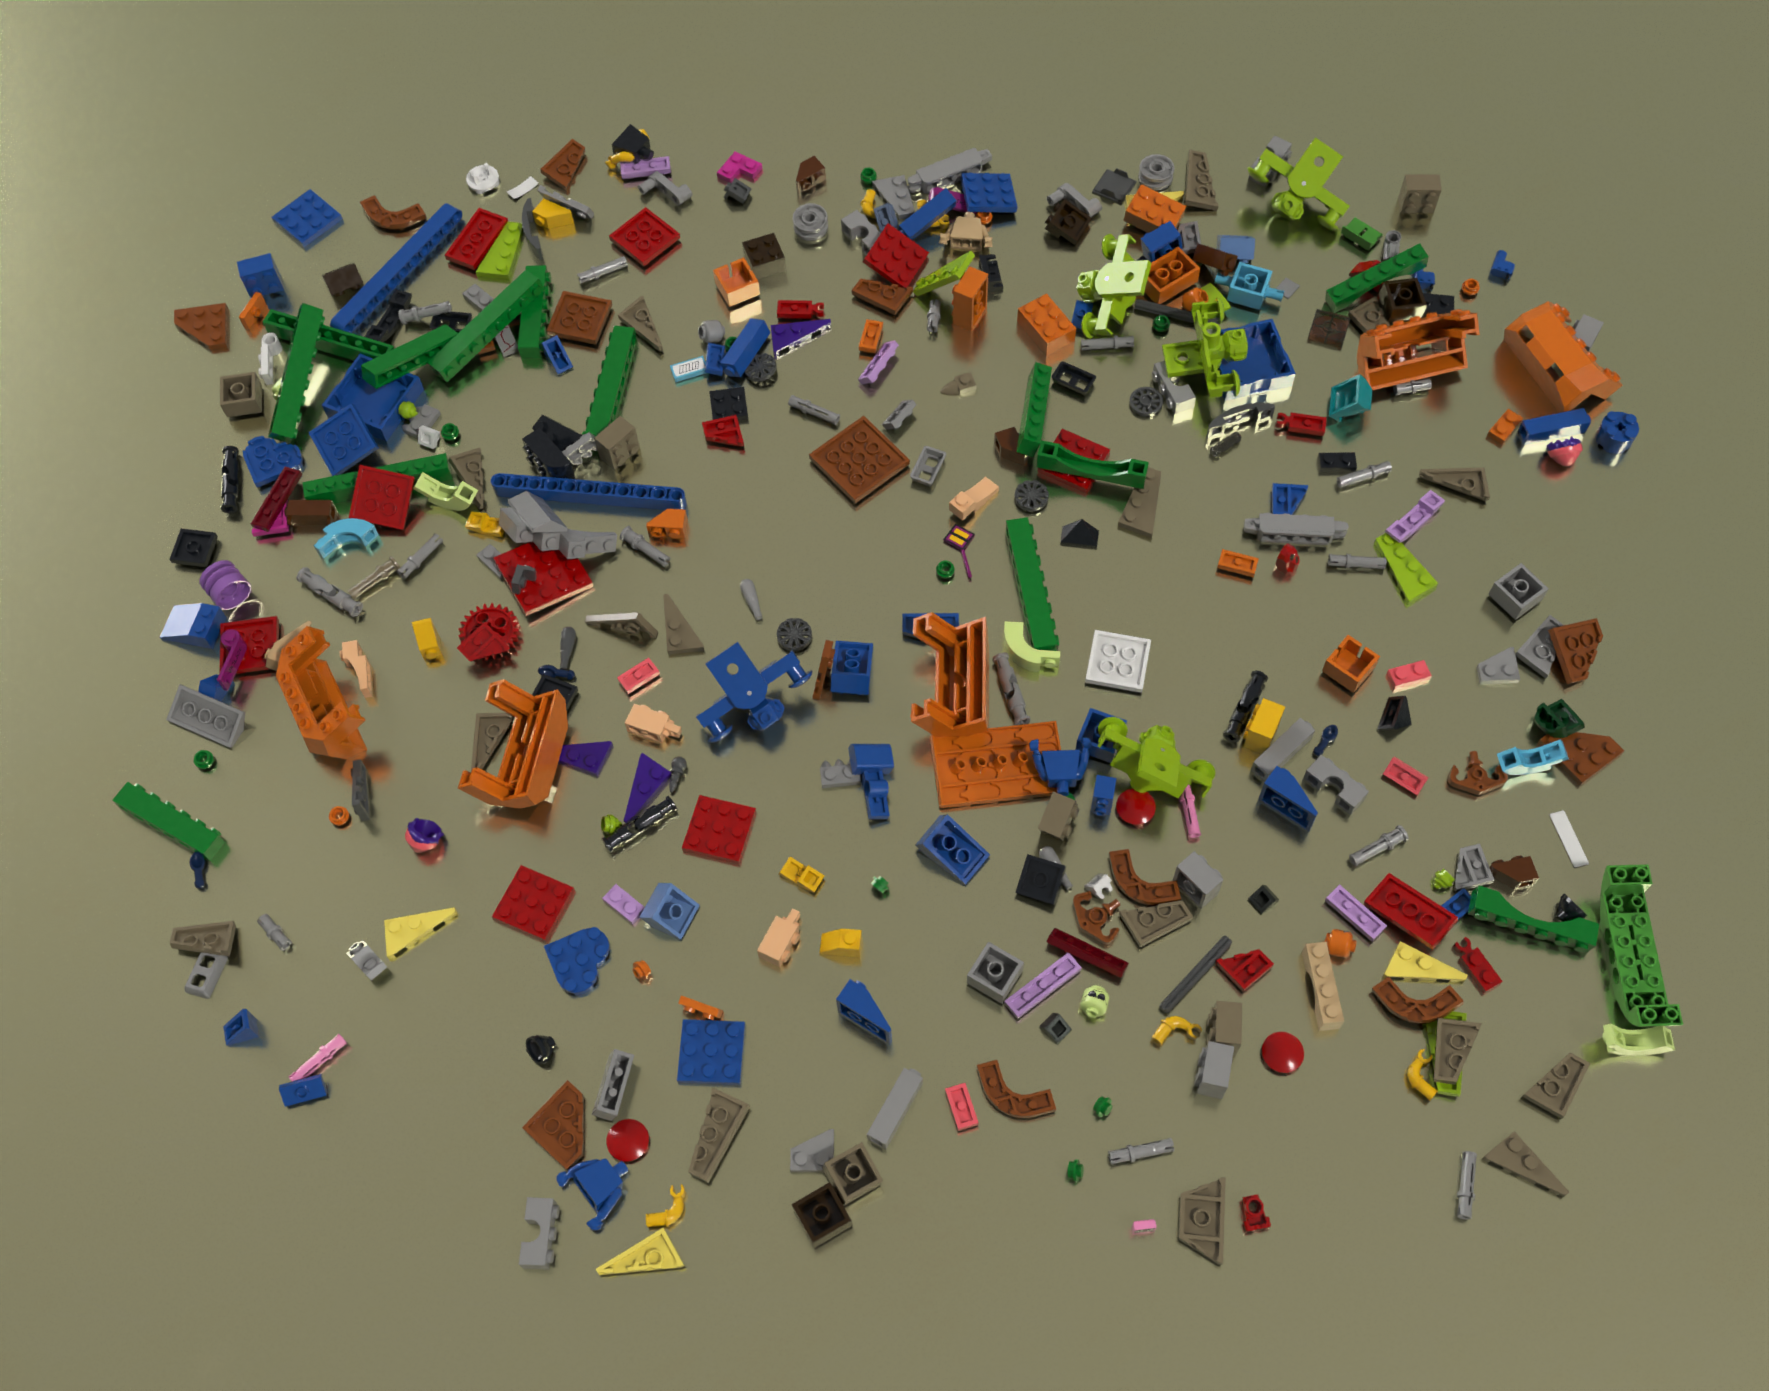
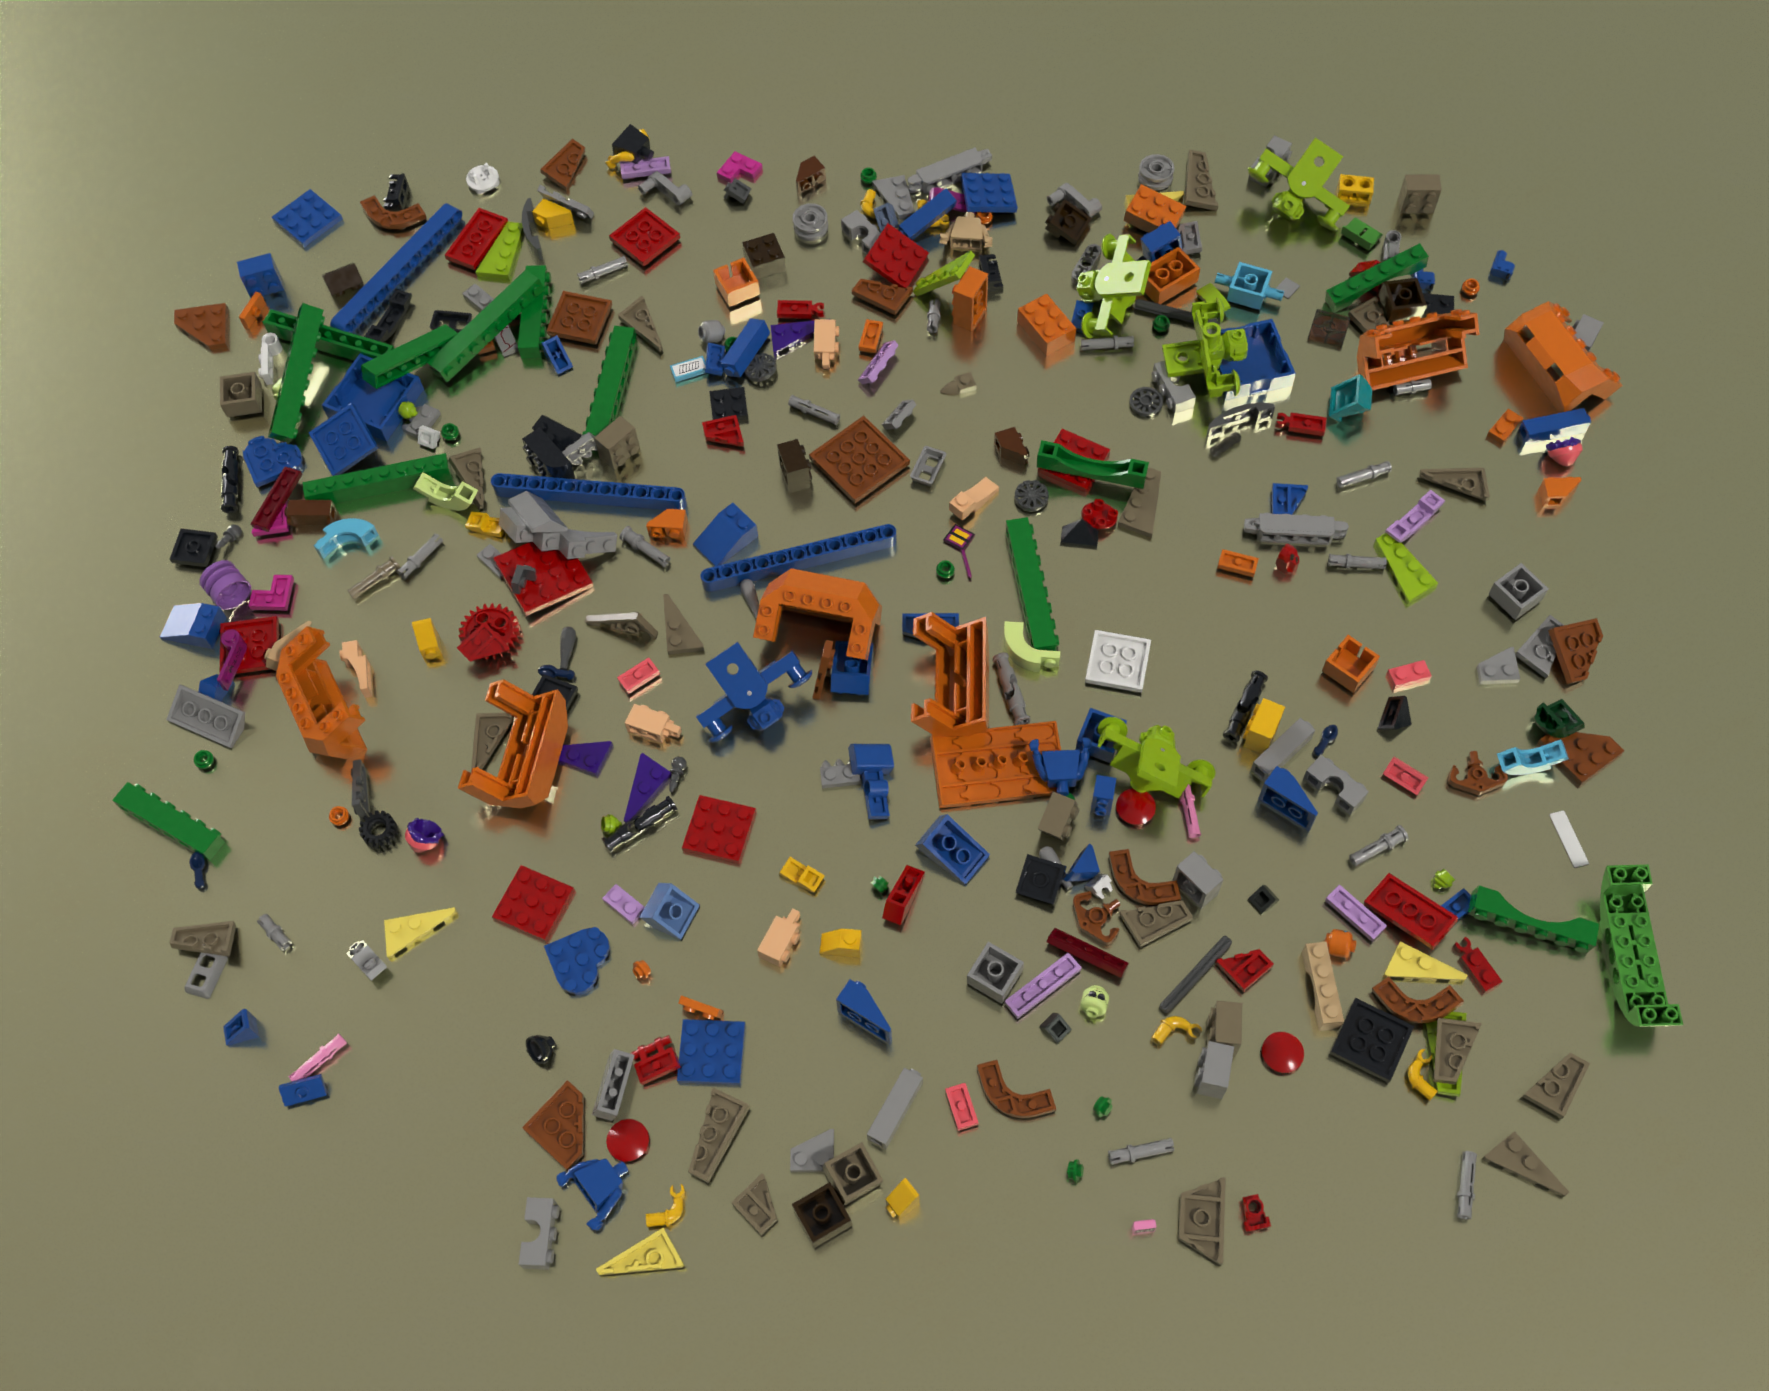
(231, 534): none -> dark grey bar
(273, 599): none -> dark pink plate
(328, 591): light grey piece -> none
(371, 822): none -> black tyre
(382, 497): red plate -> none
(396, 193): none -> black hinge
(416, 313): light grey pin -> none
(523, 188): white sticker -> none
(657, 1065): none -> red plate
(726, 535): none -> blue slope
(756, 1205): none -> dark tan wing
(790, 555): none -> blue beam
(794, 465): none -> dark brown brick
(794, 634): dark grey wheel -> none
(823, 596): none -> orange wedge
(825, 341): none -> light nougat hinge
(902, 895): none -> red slope
(902, 1200): none -> yellow slope
(1034, 409): green brick -> none
(1077, 375): black piece -> none
(1084, 867): none -> blue slope
(1086, 258): none -> light grey beam
(1099, 514): none -> red dish
(1114, 185): dark grey piece -> none
(1193, 296): orange head -> none
(1215, 258): reddish brown brick -> none
(1238, 245): medium blue slope -> none
(1337, 462): black plate -> none
(1355, 189): none -> yellow brick
(1372, 1040): none -> black plate
(1472, 868): light grey wing -> none
(1515, 873): reddish brown slope -> none
(1557, 490): none -> orange slope
(1568, 909): black piece -> none
(1617, 432): blue brick -> none
(1637, 1042): yellowish green arch -> none

